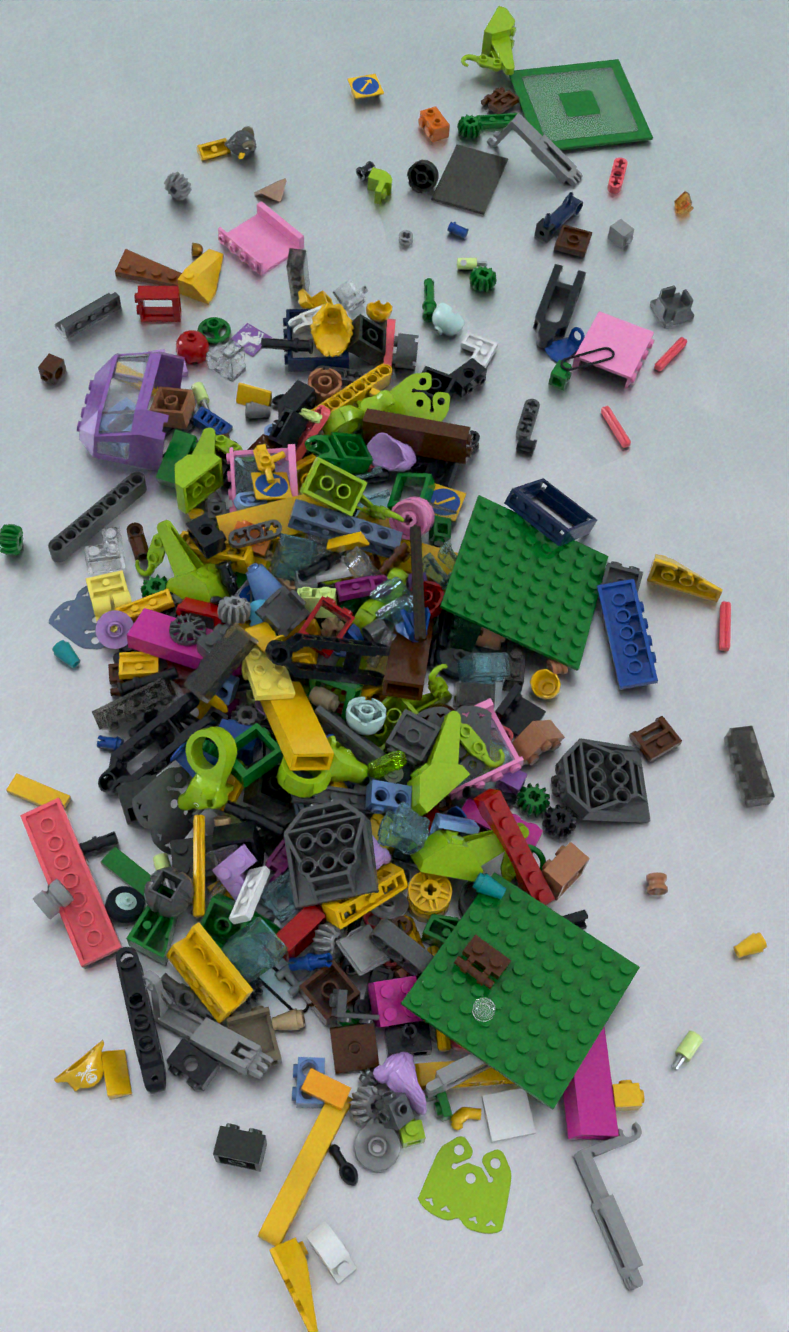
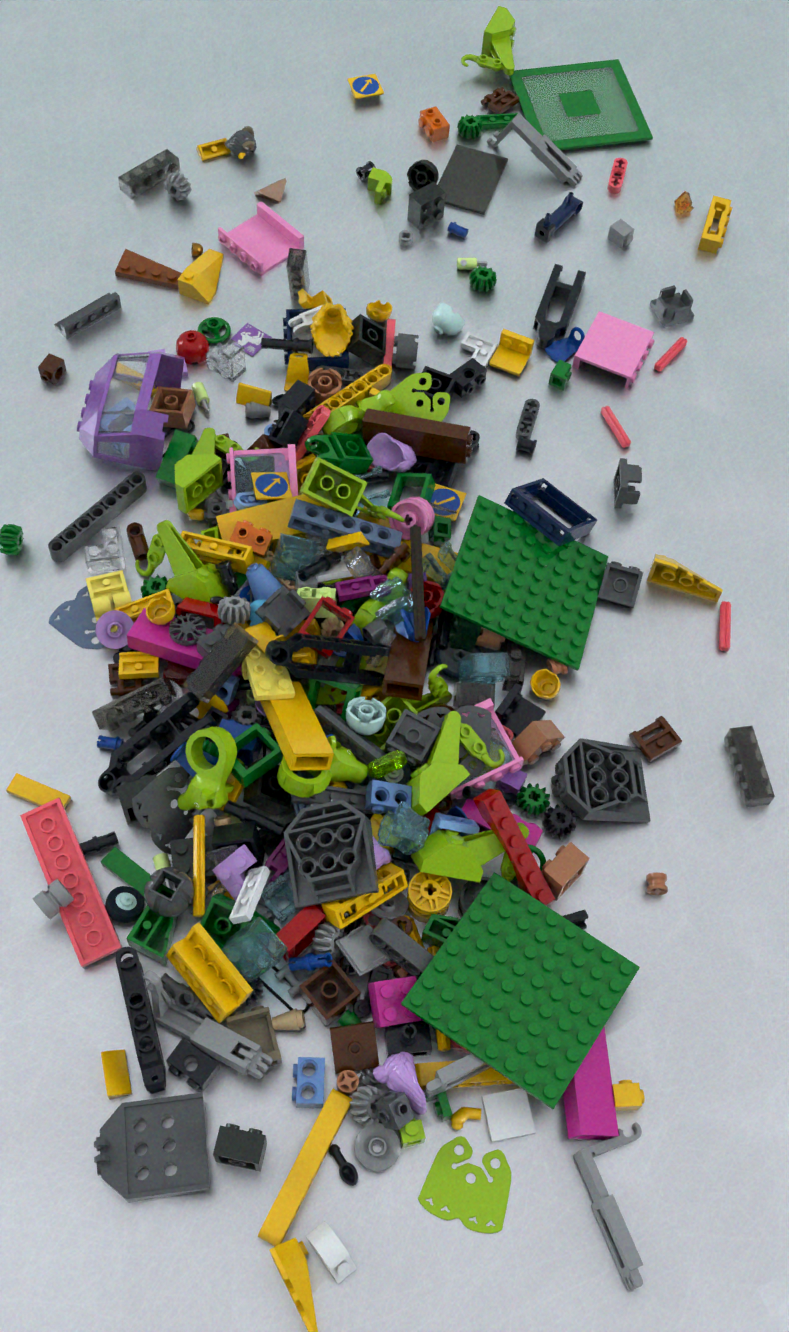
(66, 653): teal cone -> none
(85, 1071): yellow hat -> none
(119, 1142): none -> dark grey hinge
(137, 682): black pin -> none
(149, 174): none -> clear smoke brick
(158, 314): red window -> none
(160, 611): none -> yellow hair
(204, 415): blue slope -> none
(206, 536): black brick -> none
(240, 533): dark grey beam -> none
(266, 462): yellow piece -> none
(297, 370): none -> yellow piece
(311, 415): yellowish green axle -> none
(324, 698): dark tan brick -> none
(325, 1089): light orange tile -> none
(338, 1002): dark grey bracket -> none
(346, 1078): none -> nougat wheel
(350, 296): clear brick -> none
(426, 205): none -> pearl dark grey brick
(429, 304): green pin -> none
(483, 1009): clear tile -> none
(485, 957): reddish brown plate -> none
(487, 885): teal cone -> none
(512, 352): none -> yellow bracket
(573, 240): reddish brown plate -> none
(585, 353): black piece -> none
(626, 474): none -> dark grey panel
(627, 634): blue plate -> none
(687, 1048): yellowish green piece -> none
(718, 208): none -> yellow brick
(751, 945): yellow cone -> none

